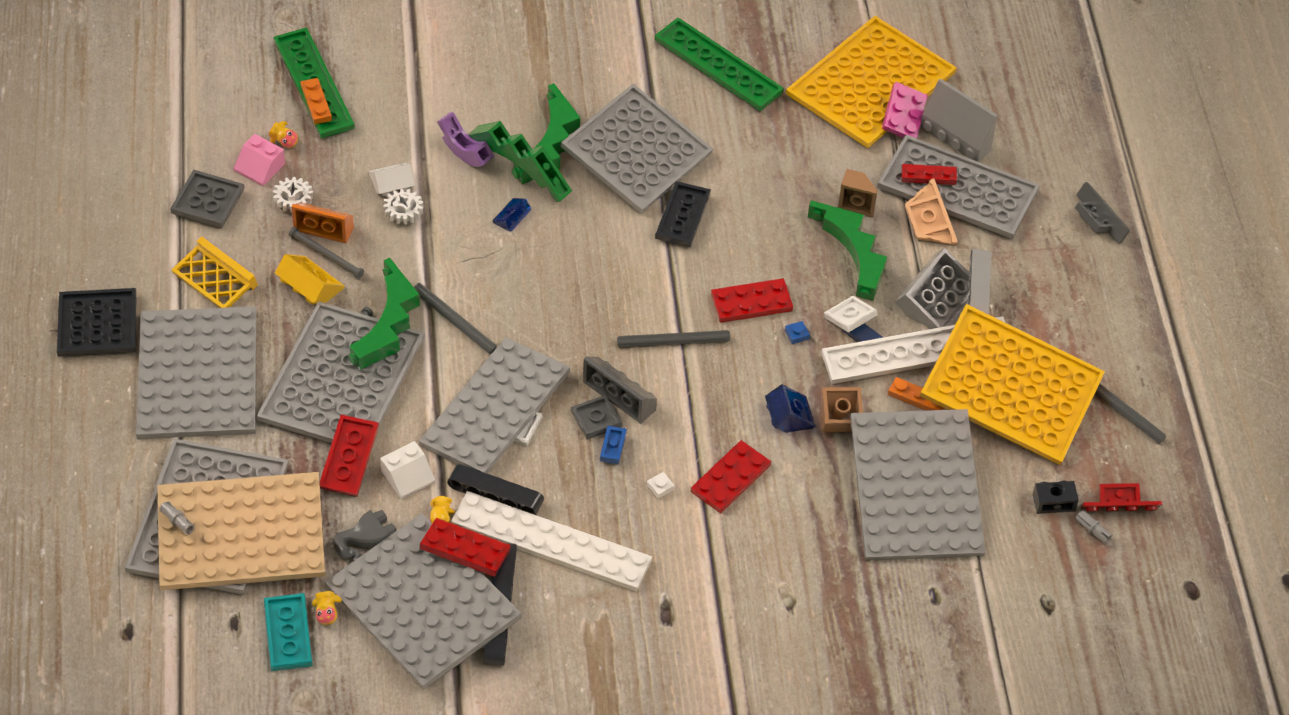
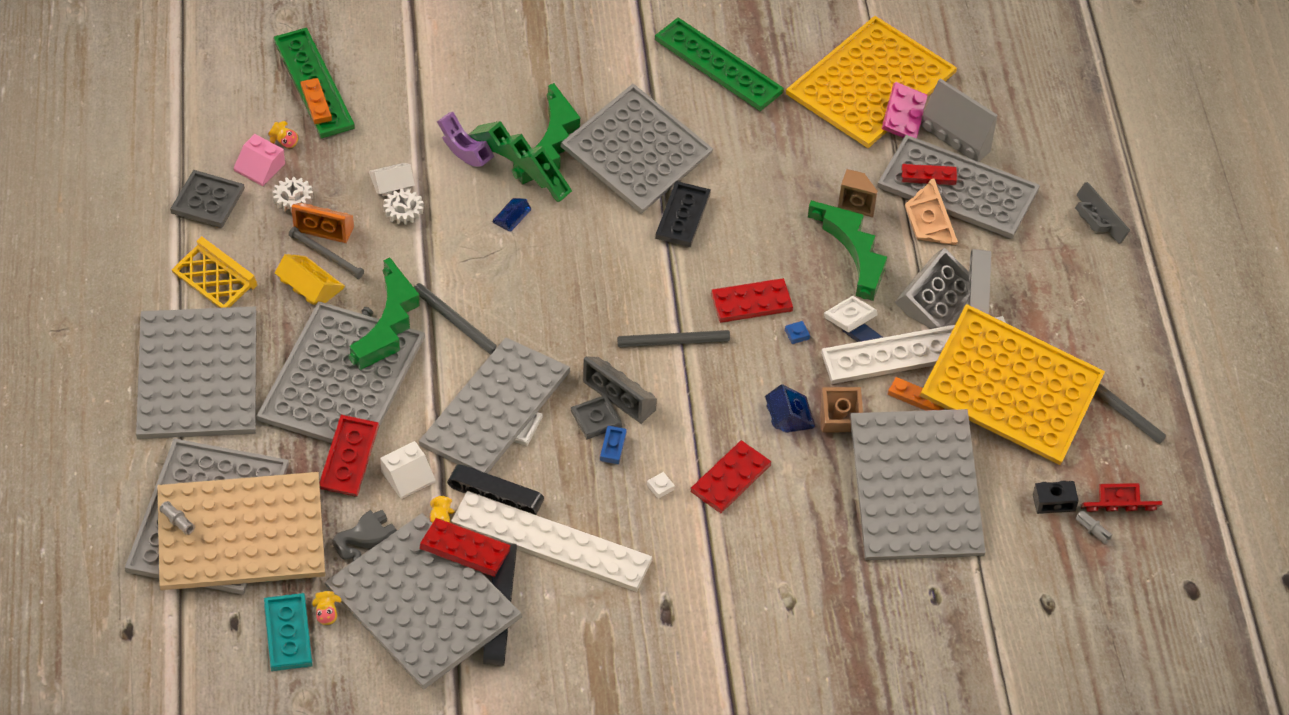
(97, 322): black plate -> none

